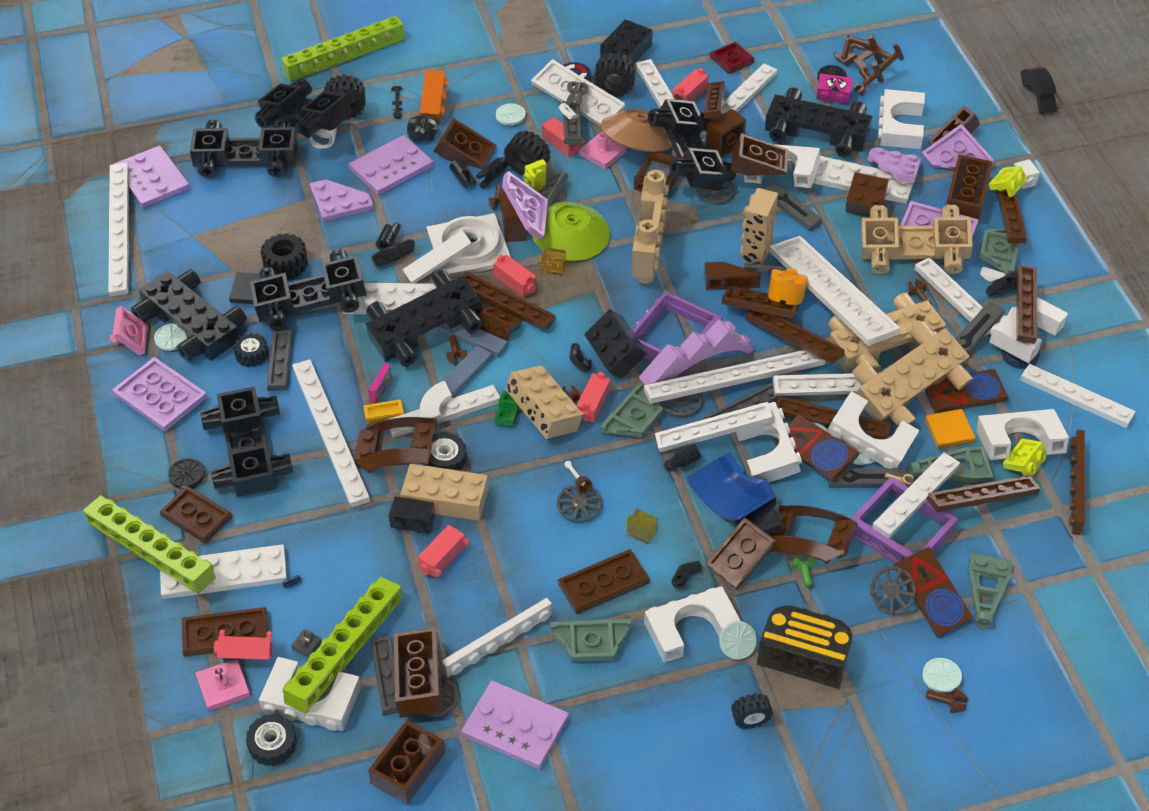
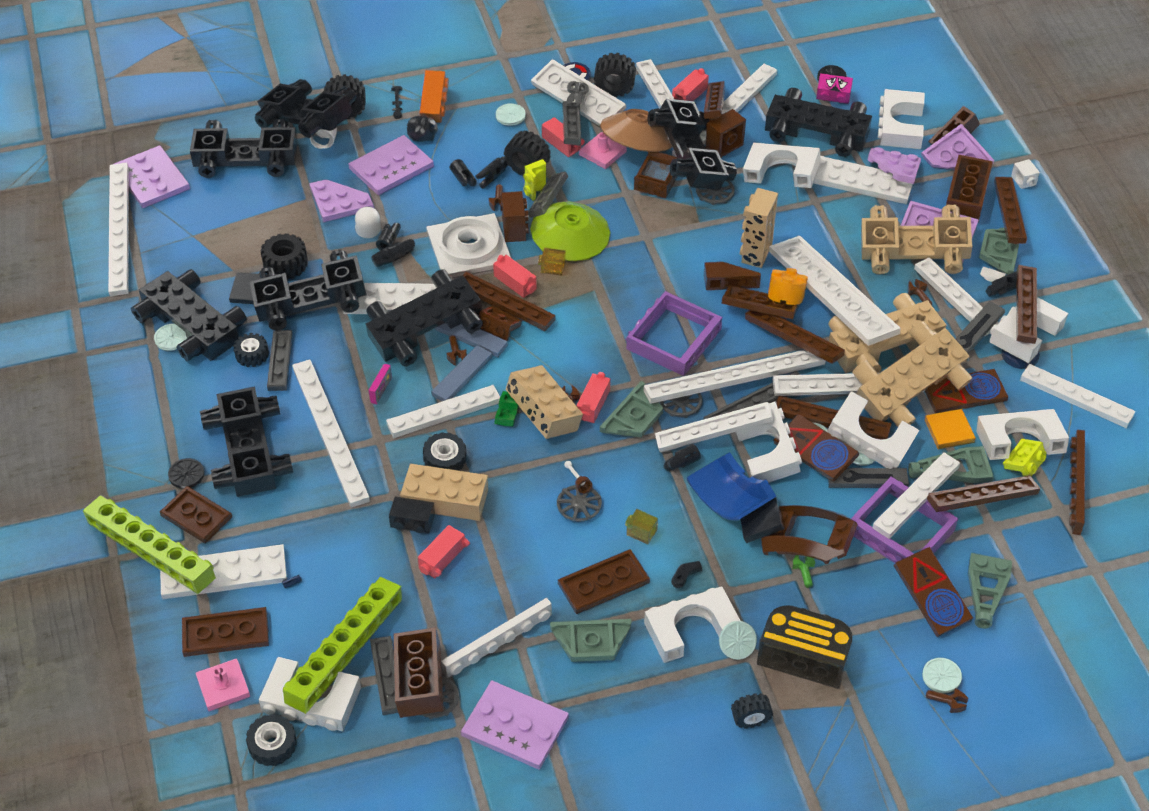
(129, 331): bright pink tile -> none
(159, 394): lavender plate -> none
(243, 647): coral brick -> none
(306, 643): dark grey tile -> none
(342, 48): lime brick -> none
(367, 222): none -> white helmet
(383, 411): yellow tile -> none
(406, 761): reddish brown brick -> none
(419, 452): reddish brown wedge -> none
(434, 399): white tile -> none
(437, 257): white tile -> none
(464, 144): reddish brown slope -> none
(528, 204): lavender plate -> none
(567, 111): white piece -> none
(577, 358): black arm -> none
(615, 343): black brick -> none
(629, 40): black brick -> none
(651, 224): tan piece -> none
(696, 347): lavender arch -> none
(732, 57): dark red tile -> none
(741, 553): reddish brown tile -> none
(758, 157): reddish brown slope -> none
(762, 268): dark grey wheel -> none
(795, 208): dark grey tile -> none
(866, 193): reddish brown brick -> none
(870, 48): reddish brown piece -> none
(892, 589): dark grey wheel -> none
(906, 480): tan hand -> none
(1010, 179): neon yellow bracket -> none
(1043, 86): black arch -> none

